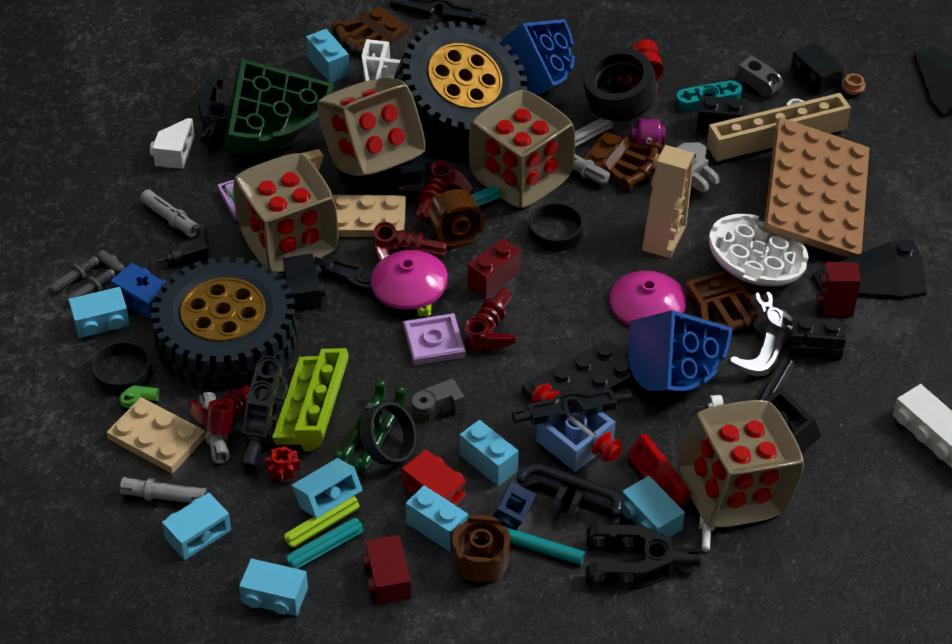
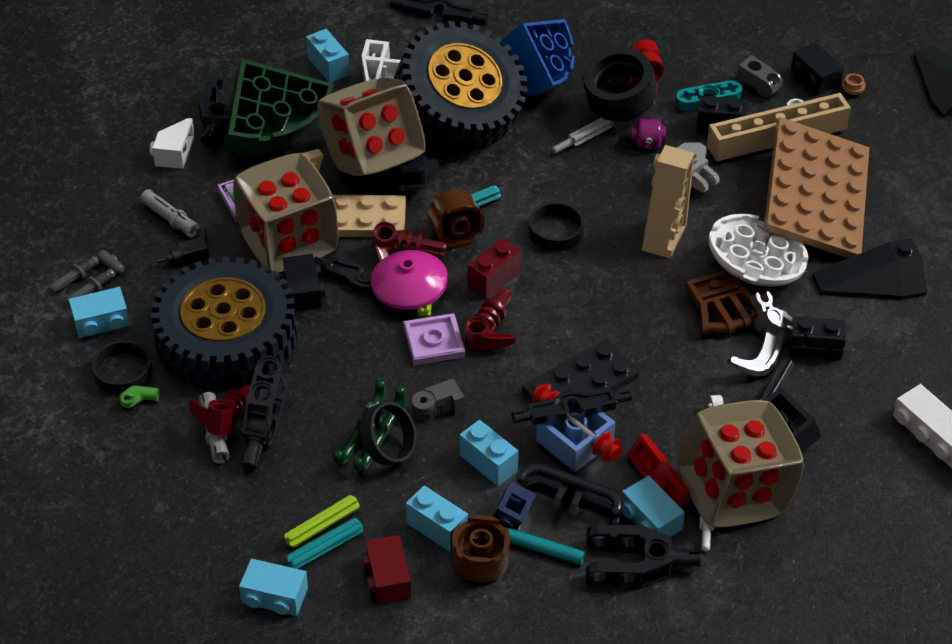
(138, 288): blue brick -> none
(156, 435): tan plate -> none
(157, 490): light grey pin -> none
(196, 526): medium azure brick -> none
(282, 463): red gear -> none
(311, 399): lime brick -> none
(327, 487): medium azure brick -> none
(376, 23): reddish brown plate -> none
(434, 474): red brick -> none
(442, 180): dark red piece -> none
(522, 148): dark tan piece -> none
(589, 170): light grey axle -> none
(612, 150): reddish brown plate -> none
(645, 295): dark pink dish -> none
(675, 351): blue brick -> none
(839, 289): dark red brick -> none

